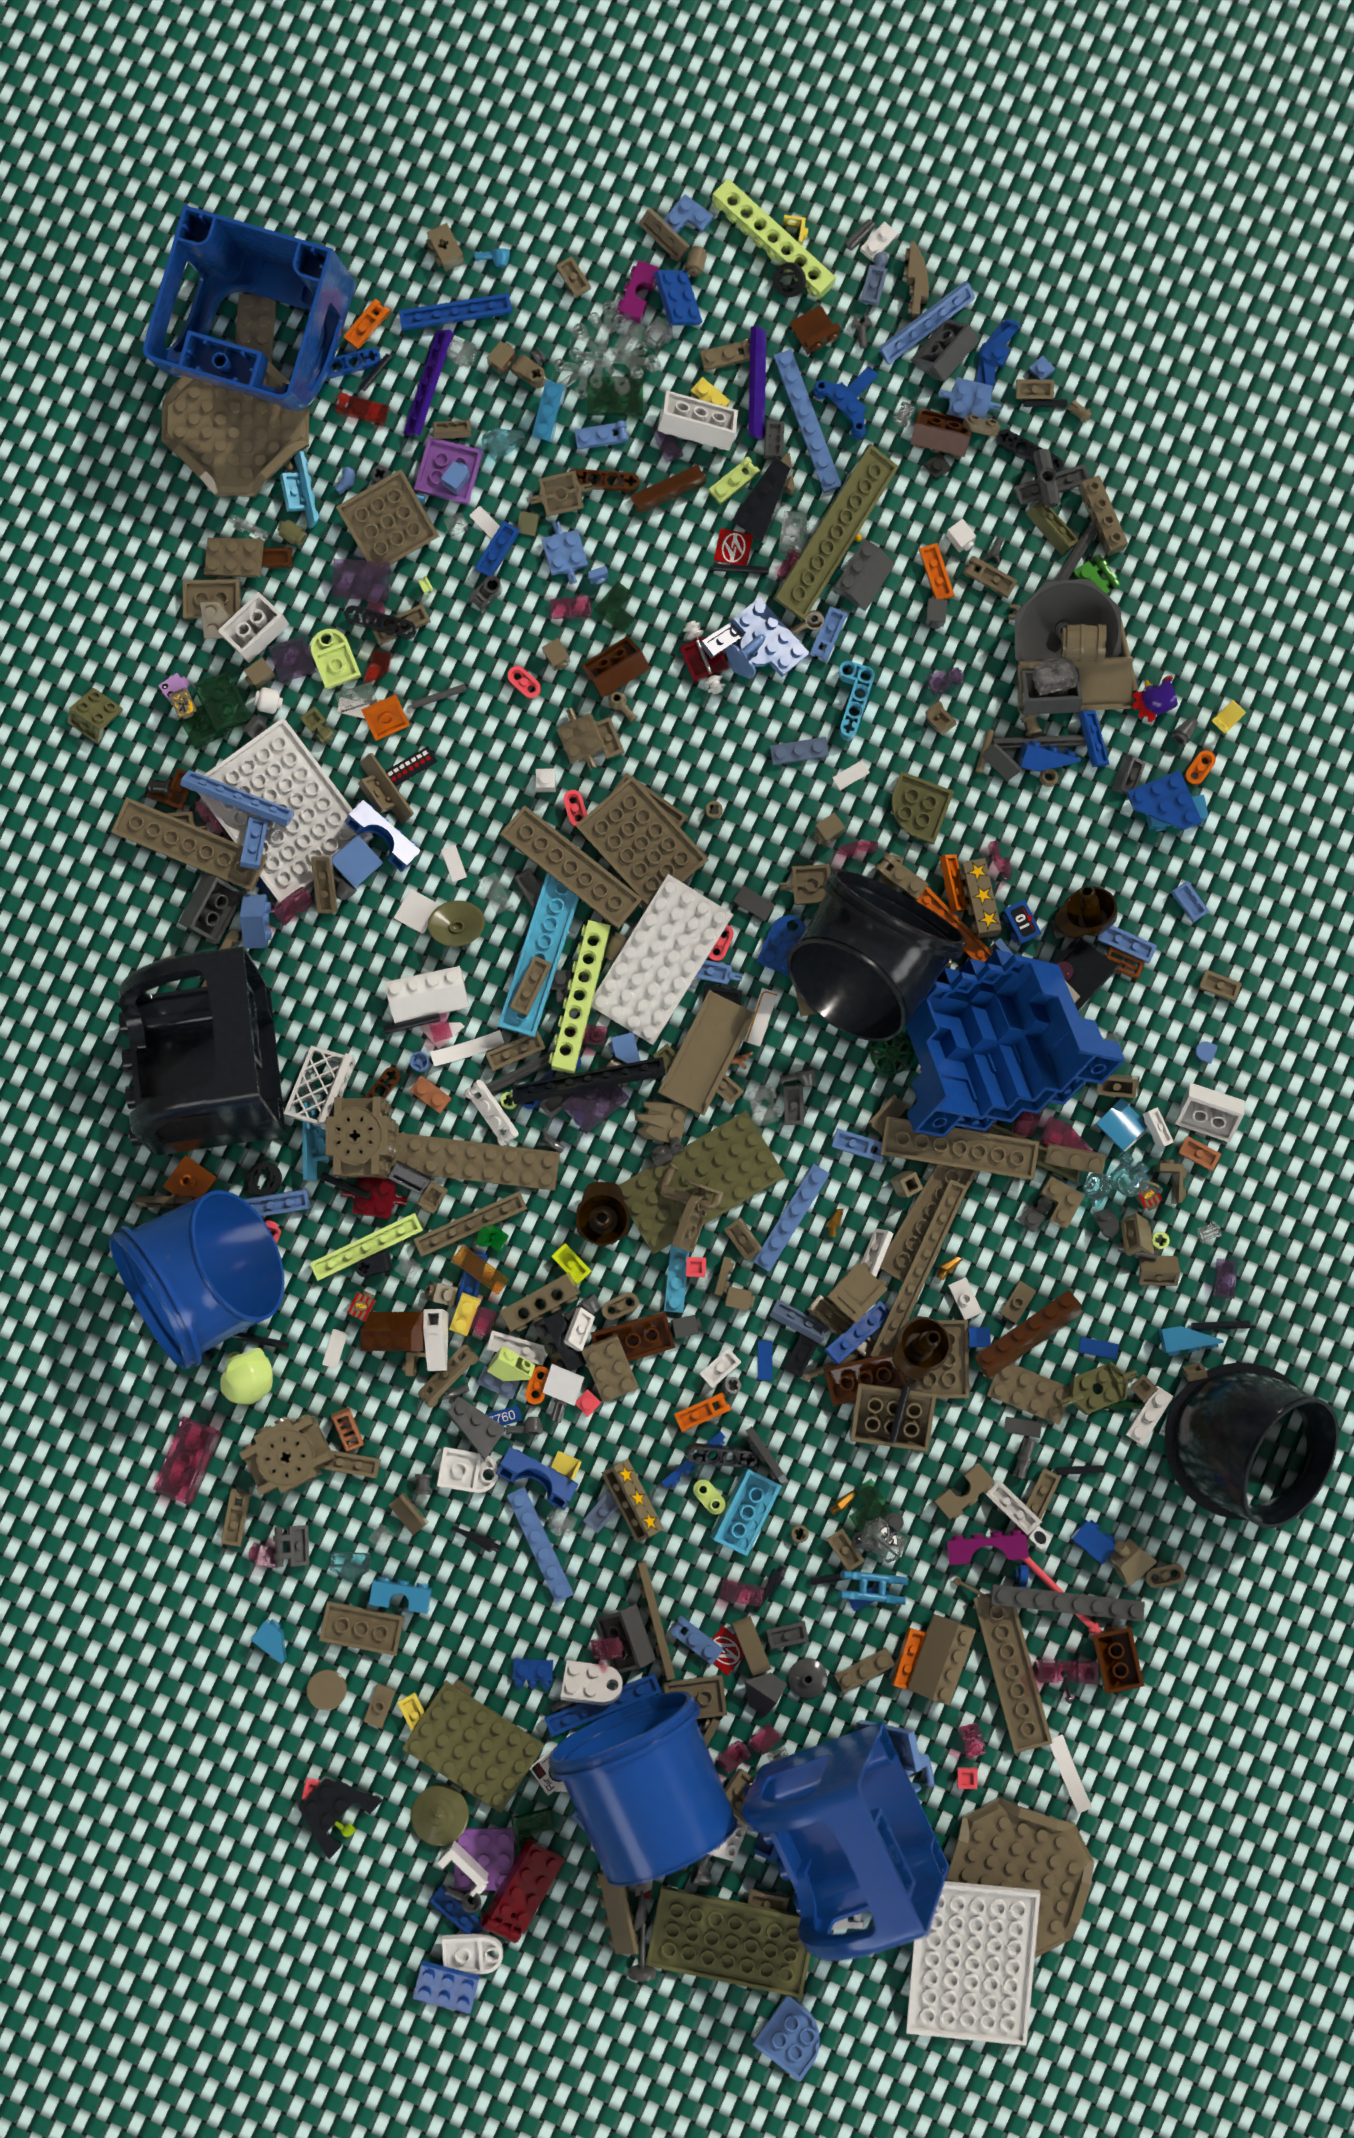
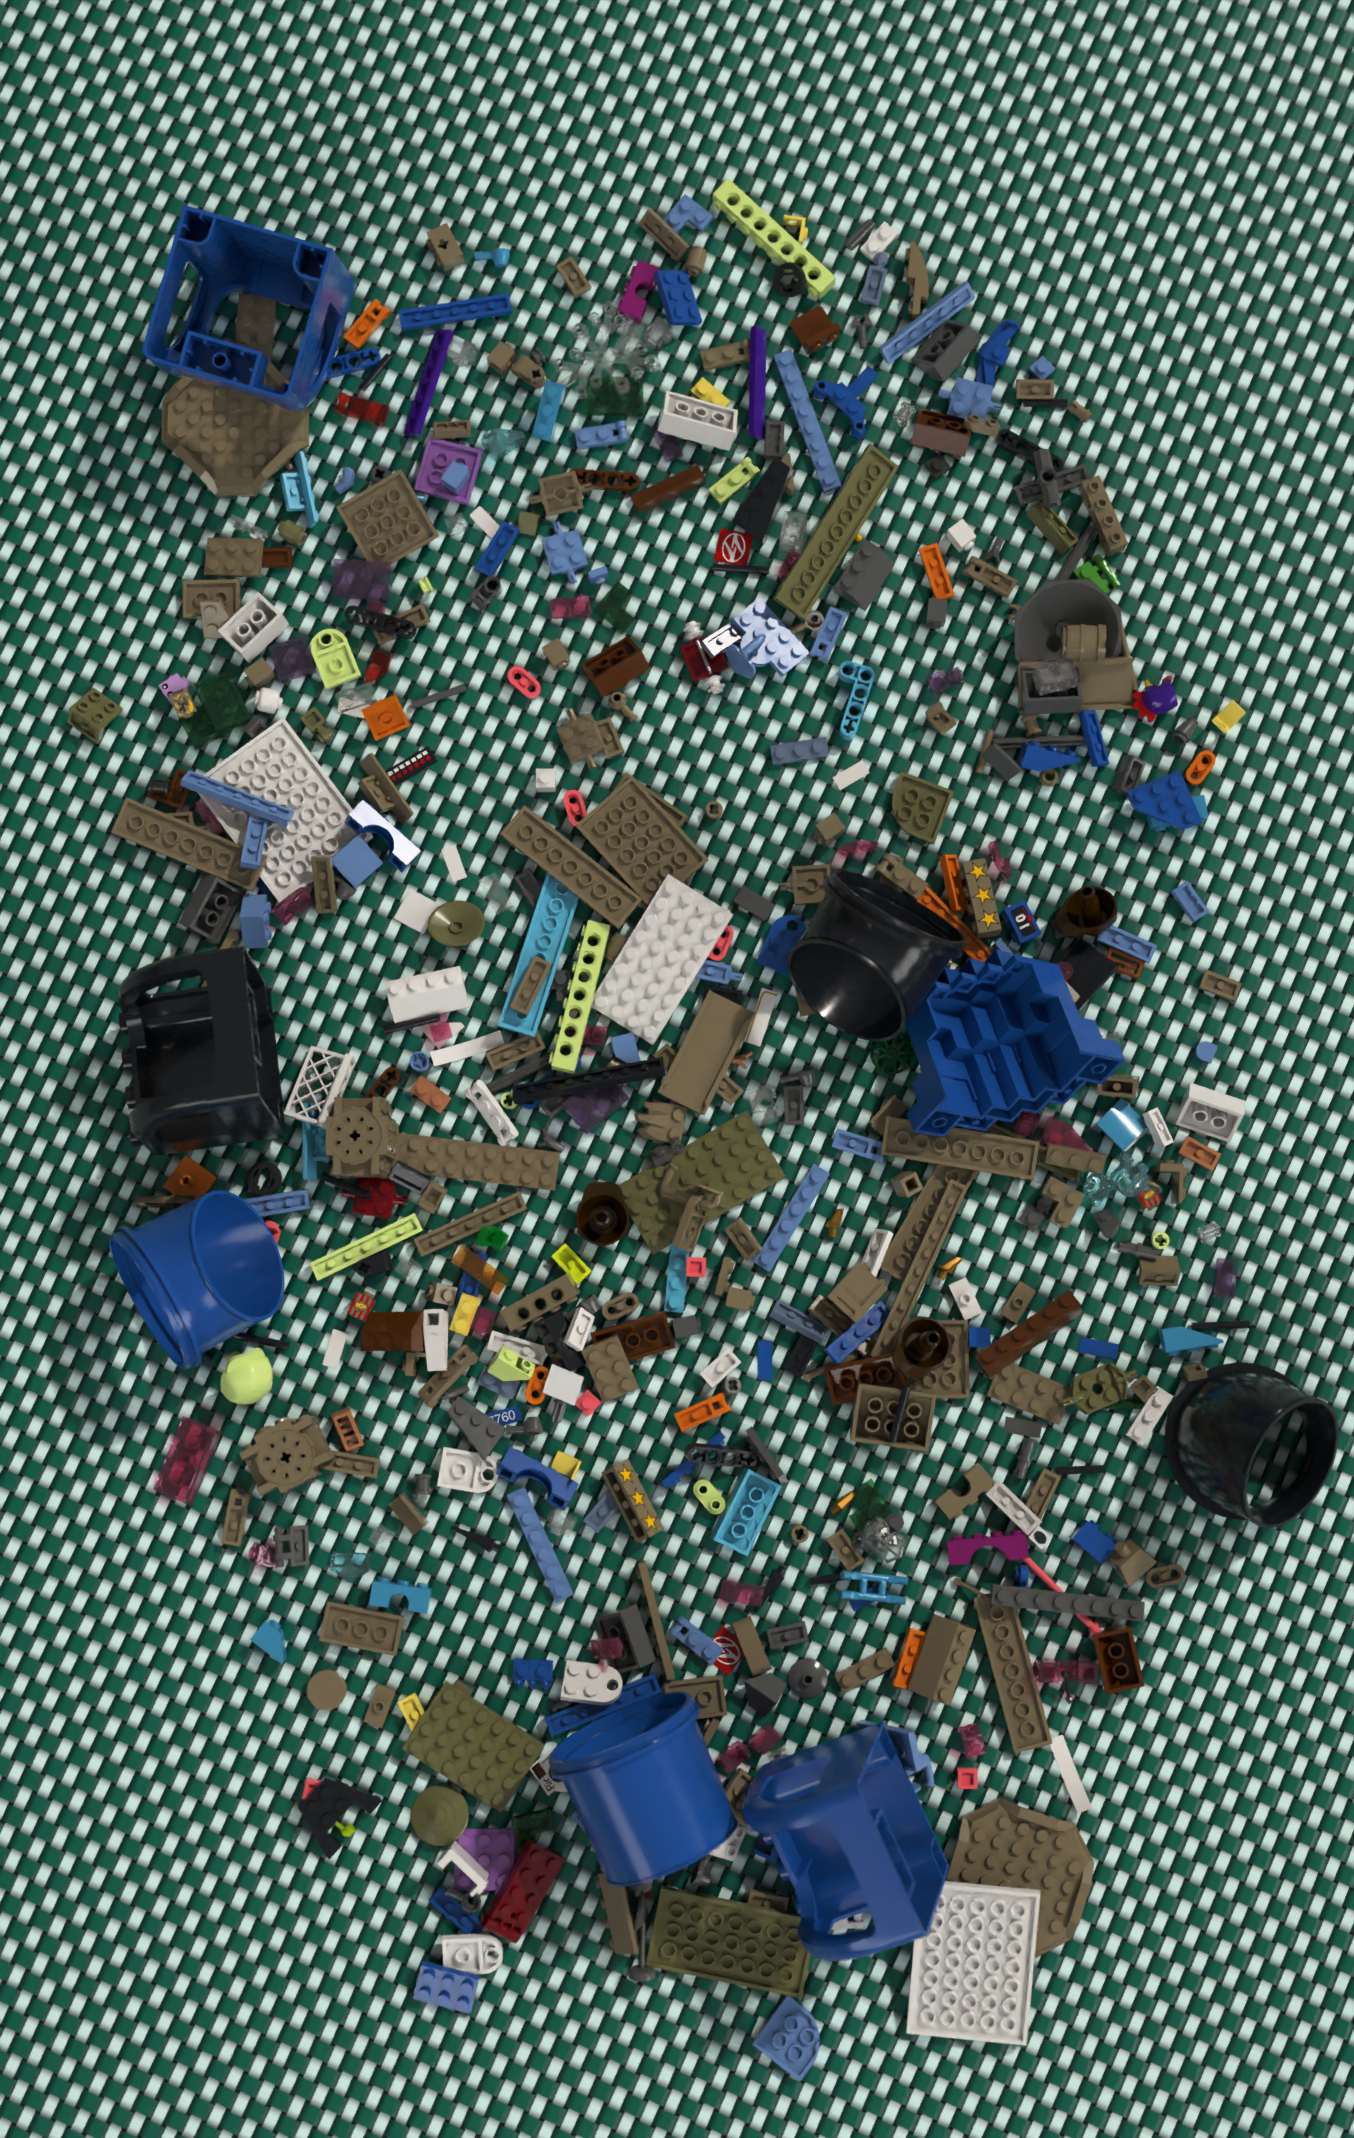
(1136, 1235): dark tan panel -> none

